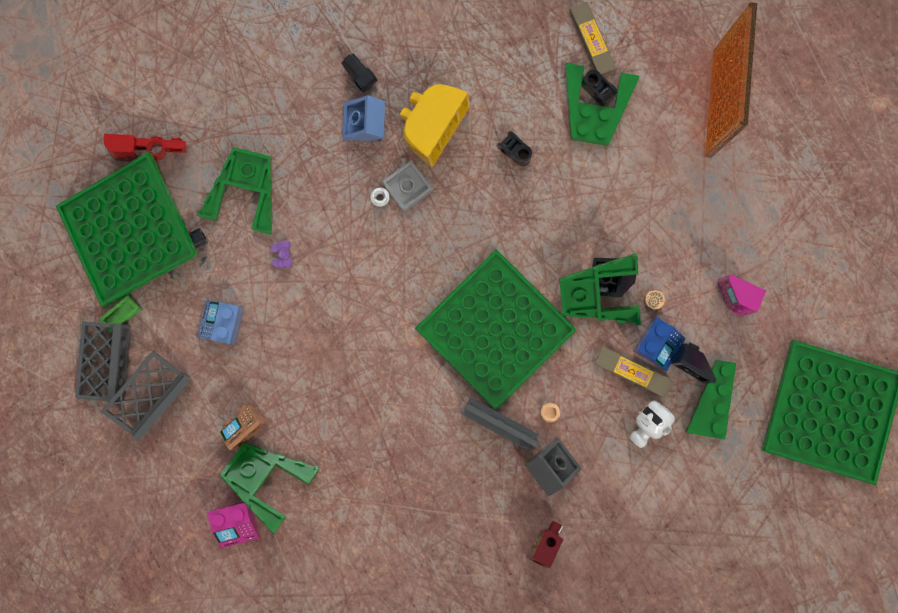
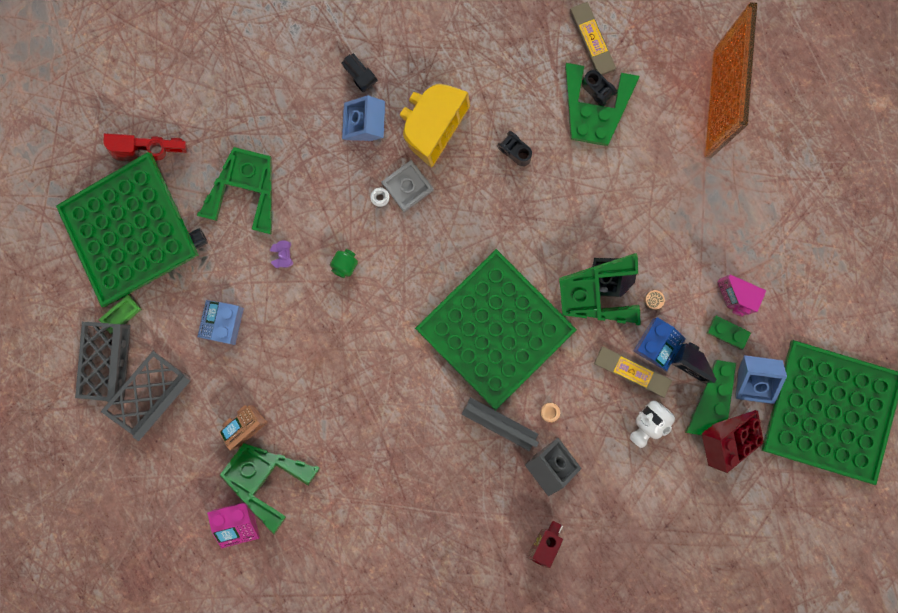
(343, 263): none -> green head
(728, 332): none -> green plate
(732, 440): none -> dark red slope
(760, 379): none -> medium blue slope

